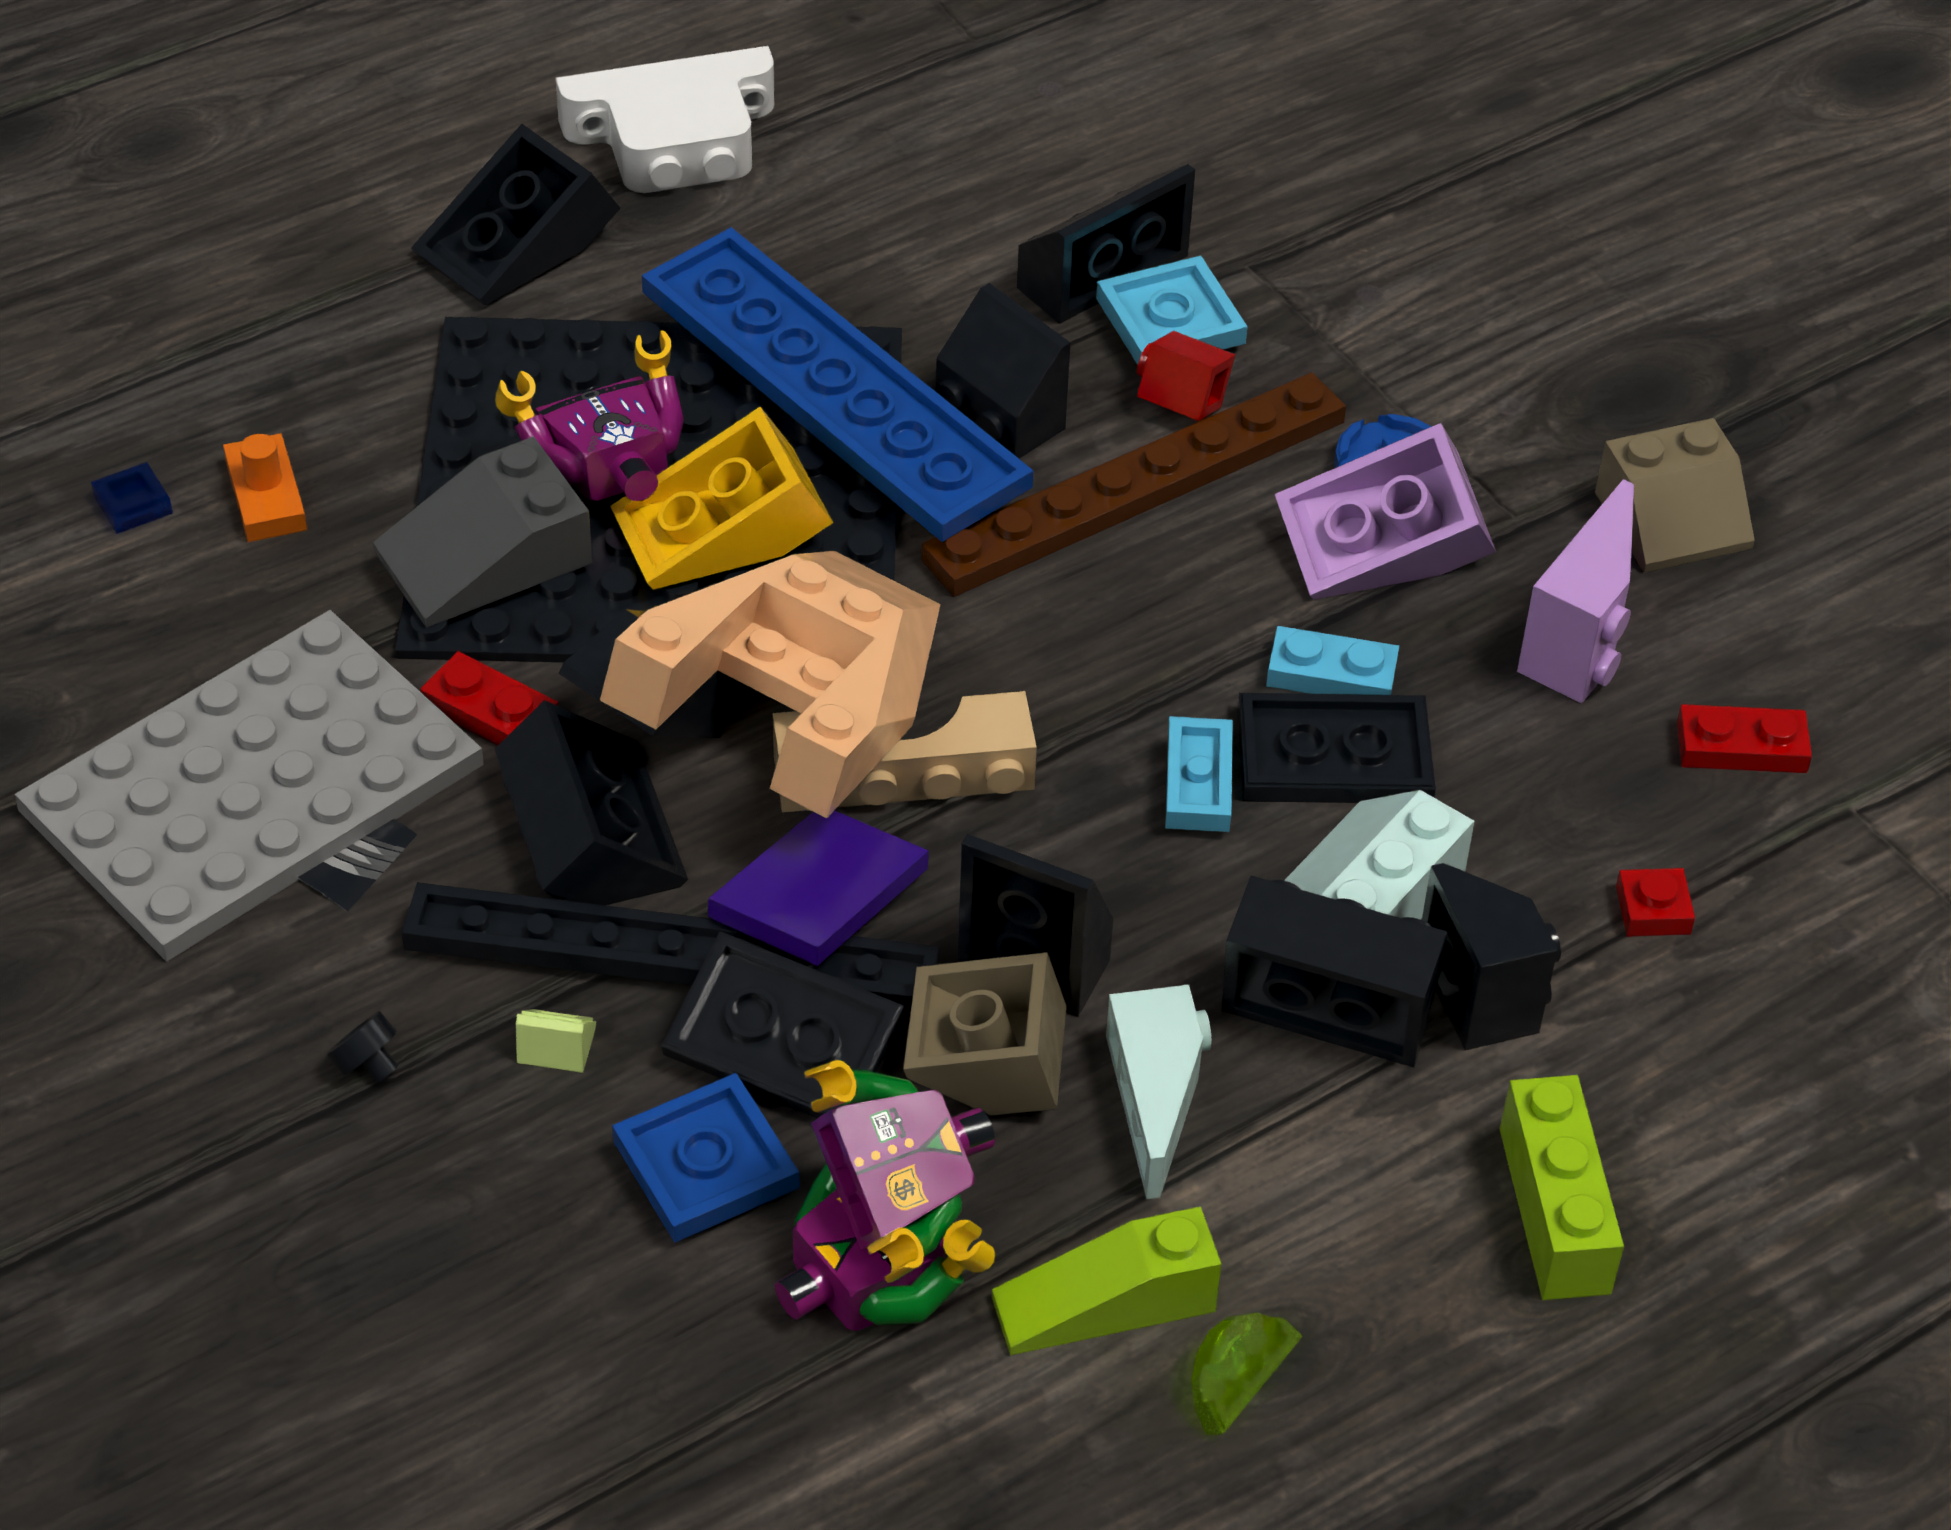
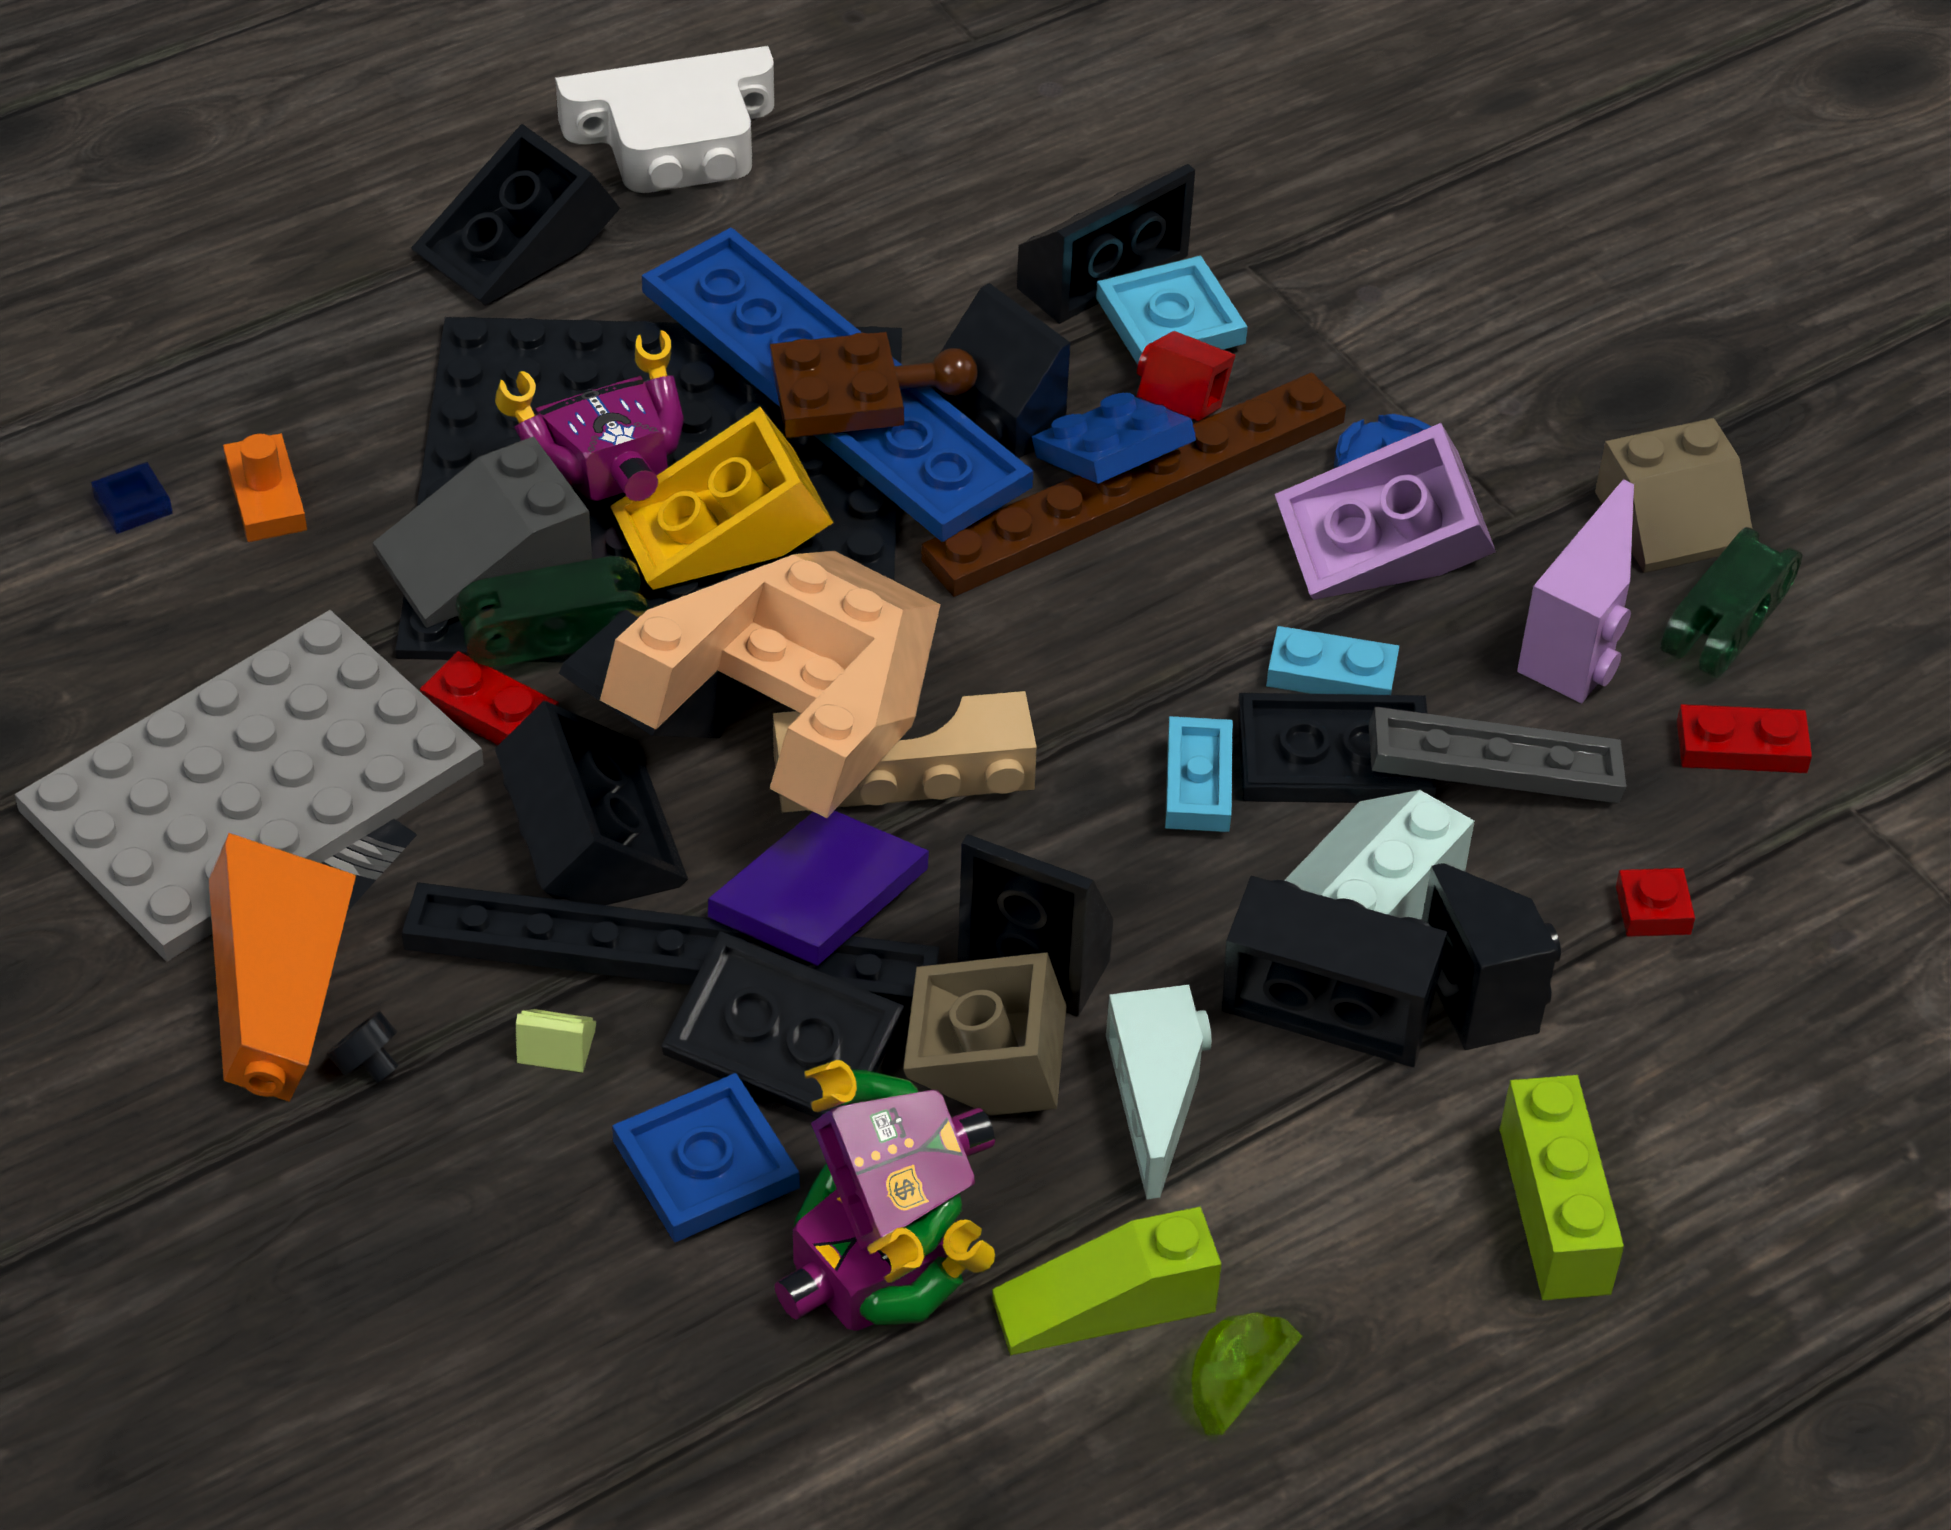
(274, 958): none -> orange slope
(546, 609): none -> clear green piece
(854, 382): none -> reddish brown plate
(1113, 437): none -> blue plate
(1496, 755): none -> dark grey plate
(1731, 601): none -> clear green piece

